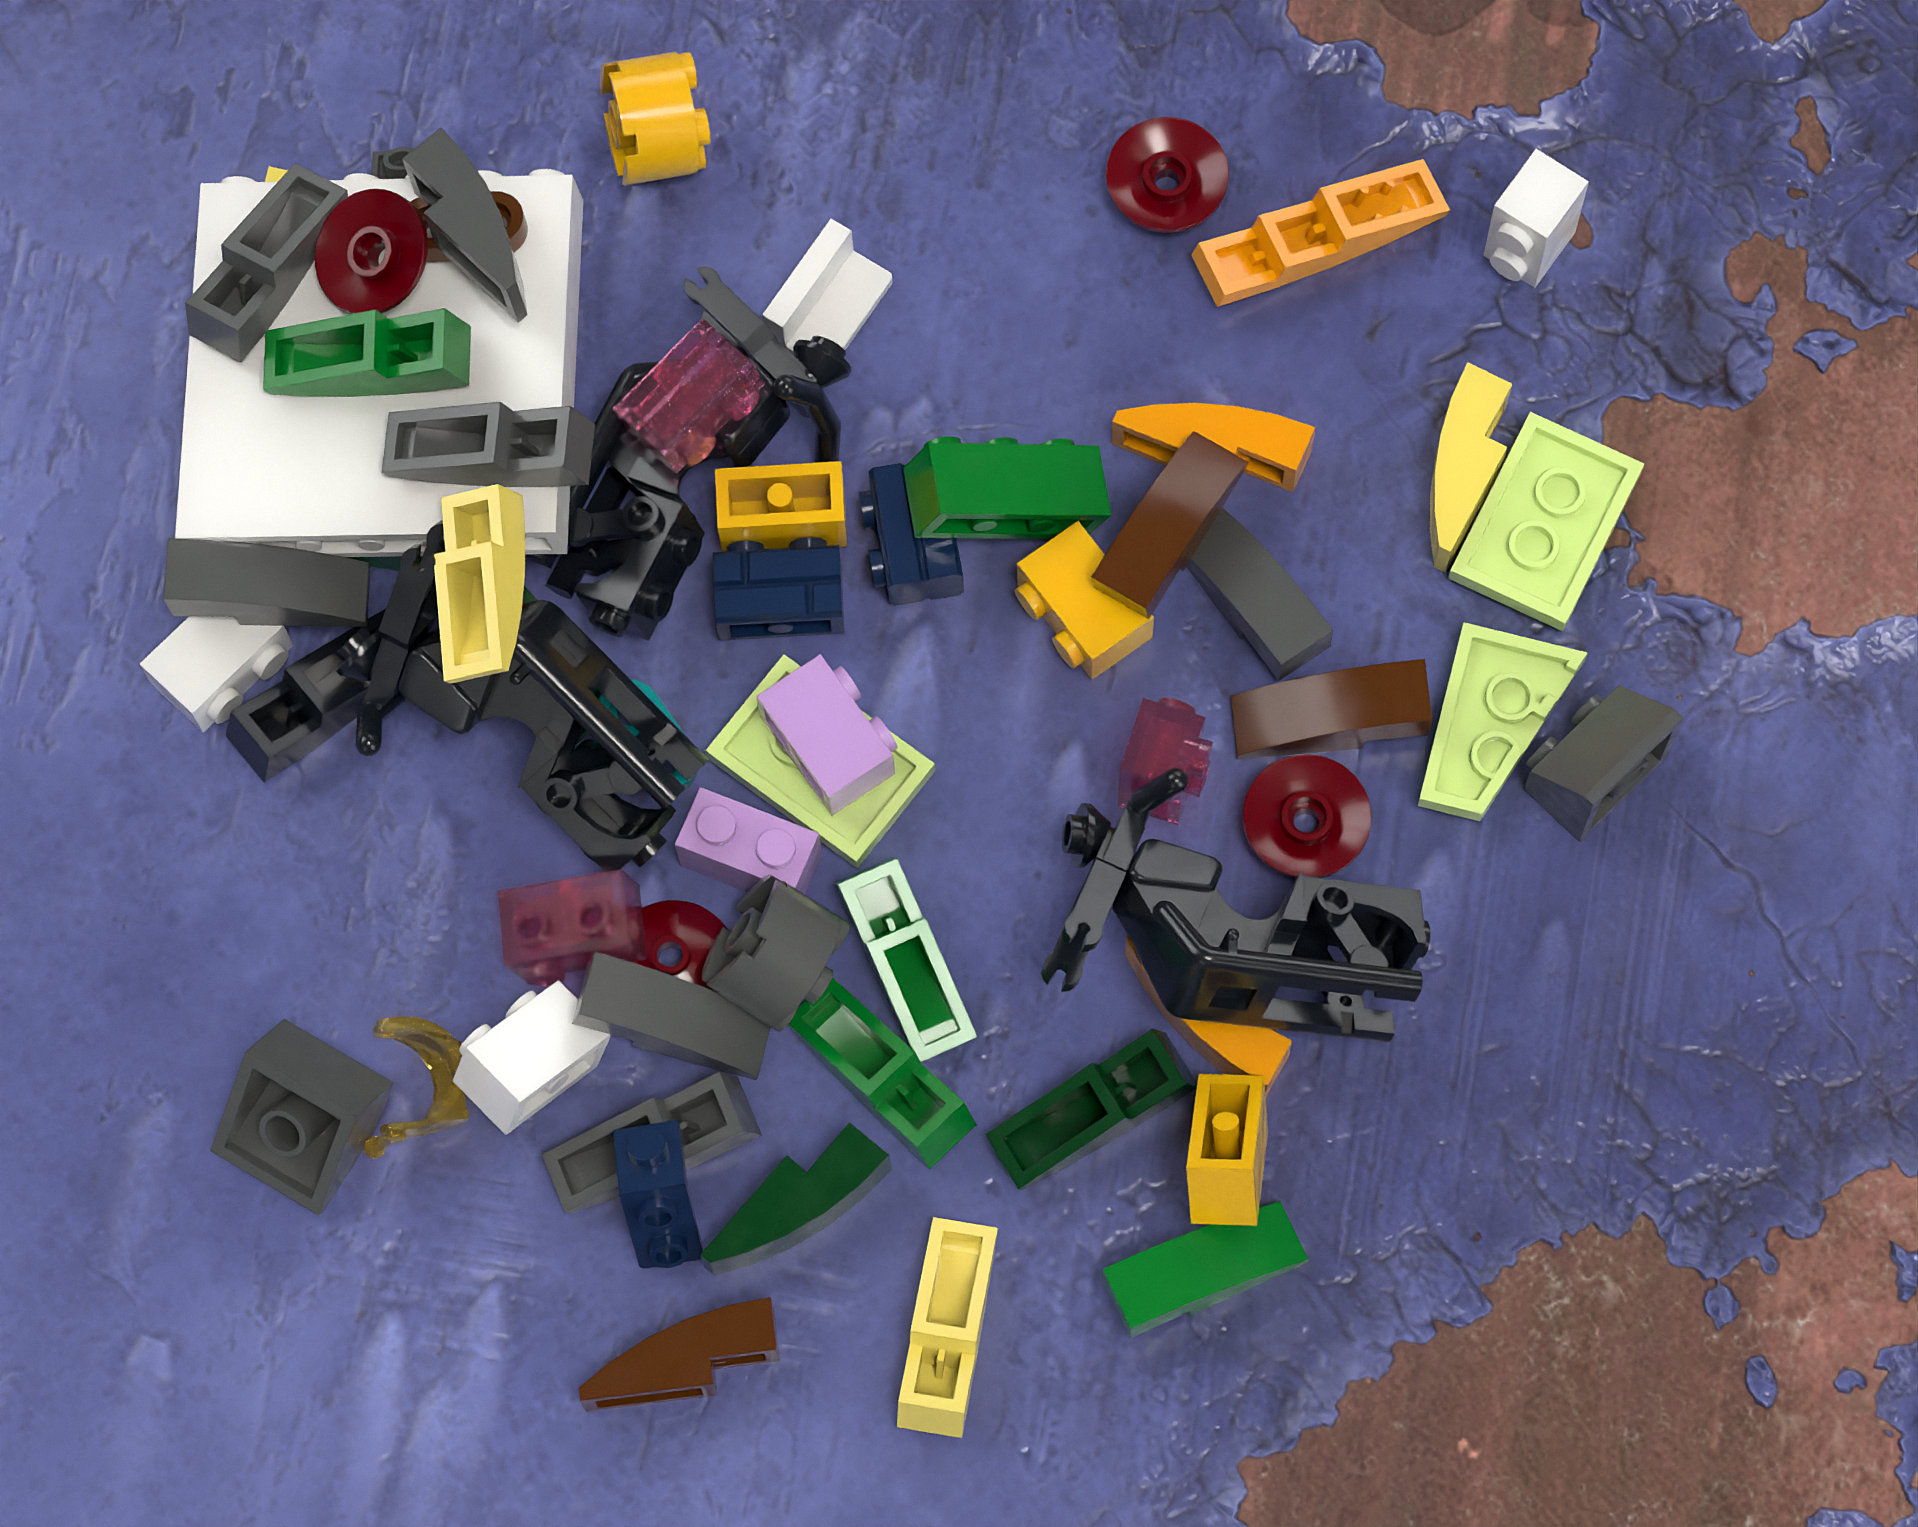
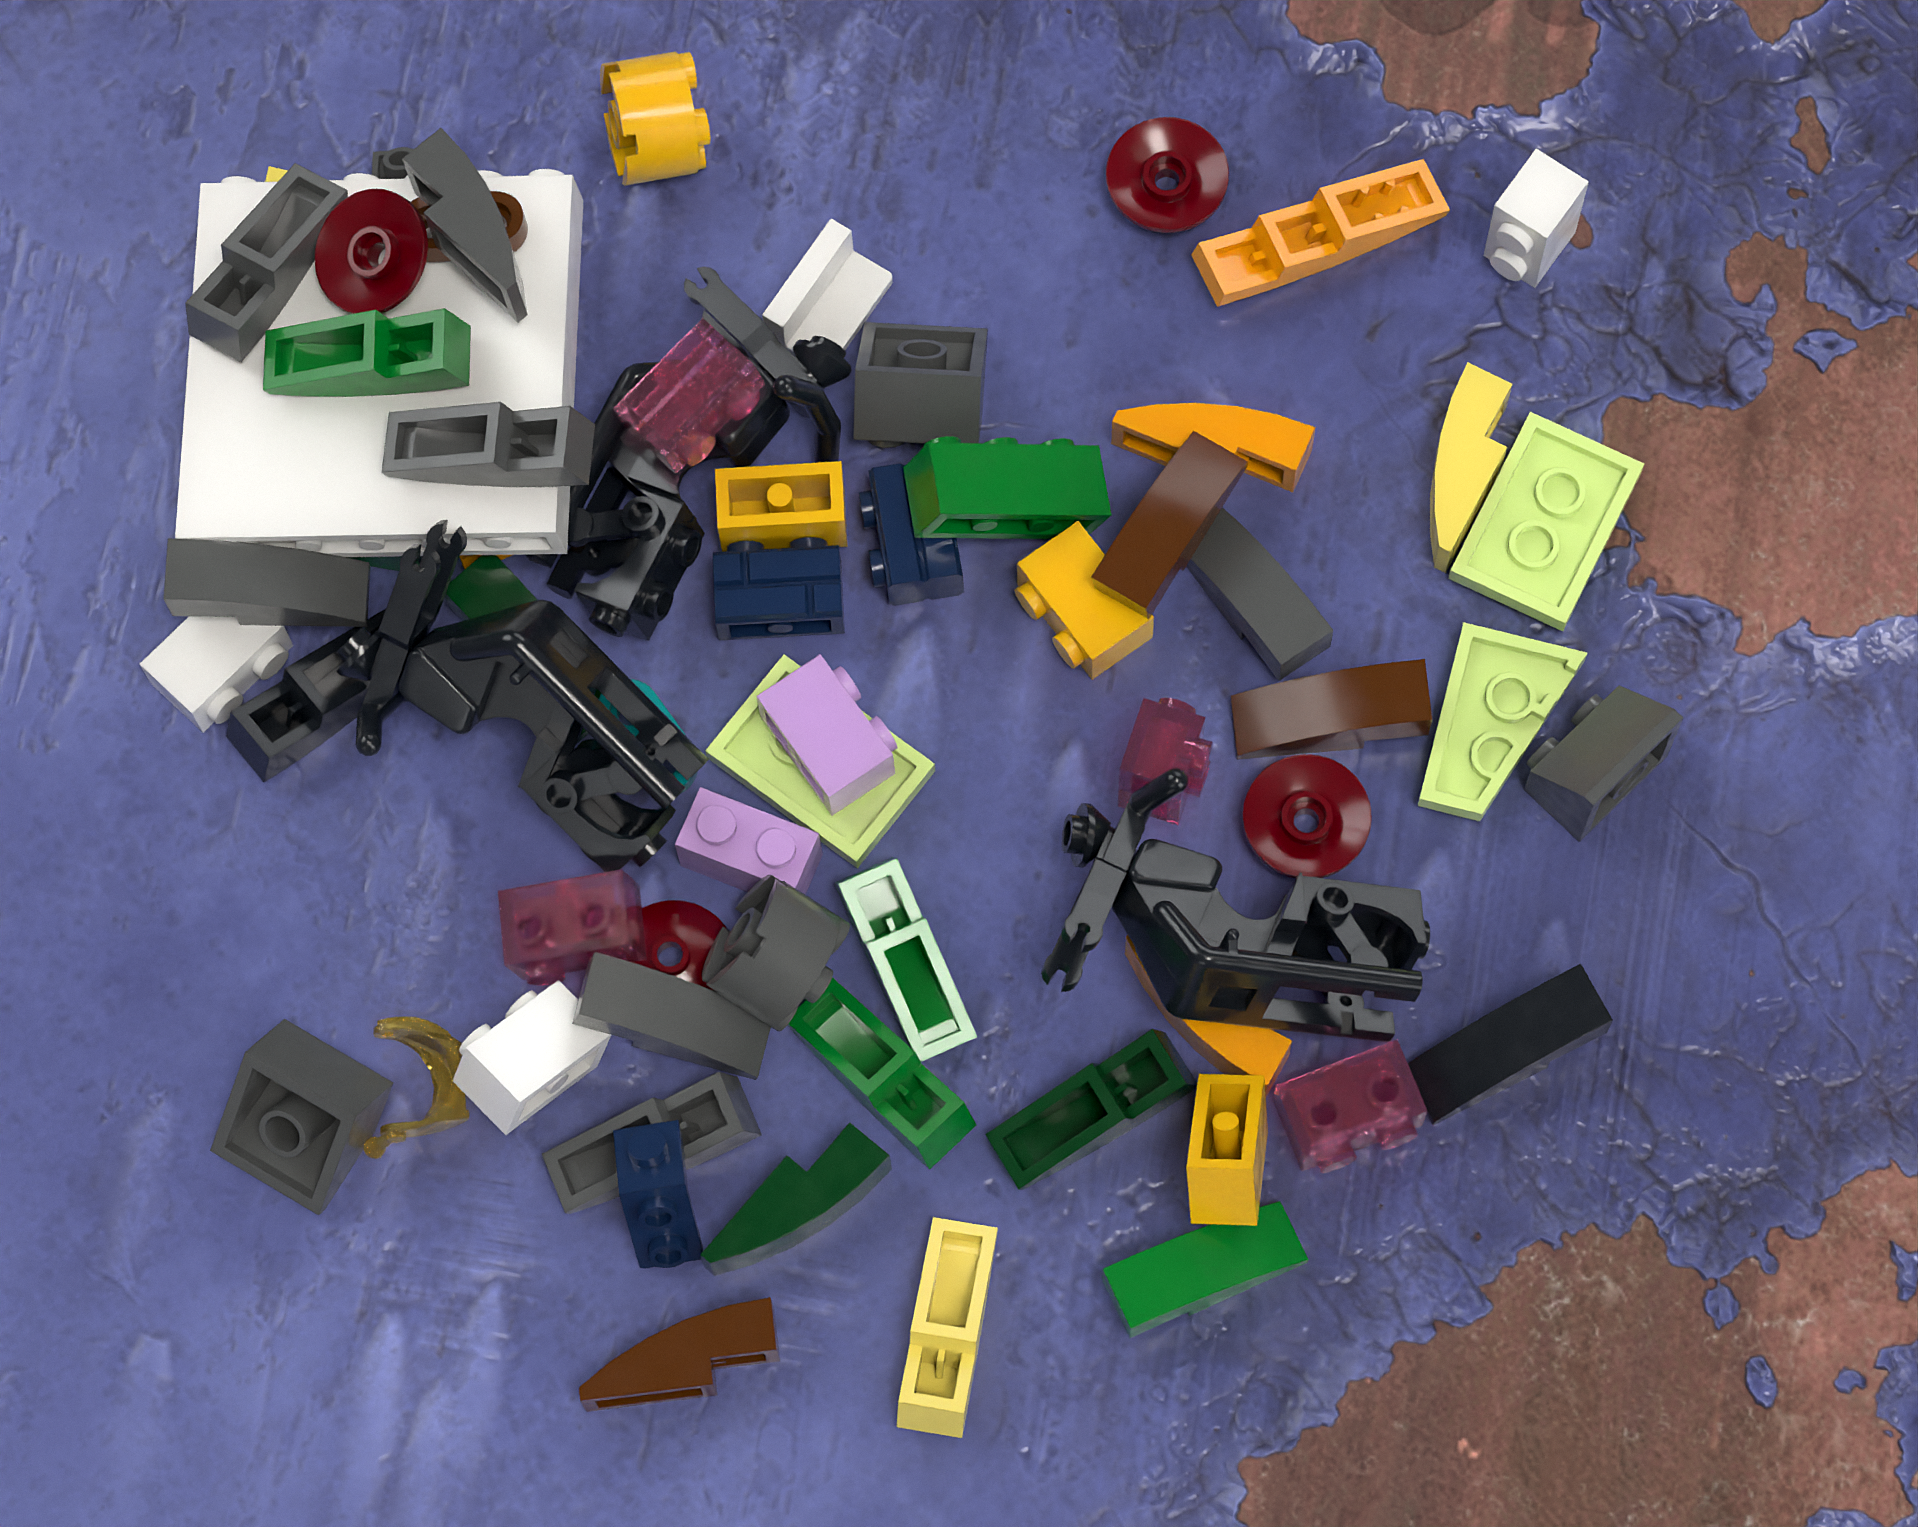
(480, 581): light yellow slope -> none
(919, 383): none -> dark grey slope
(1350, 1108): none -> clear pink brick
(1510, 1044): none -> black slope

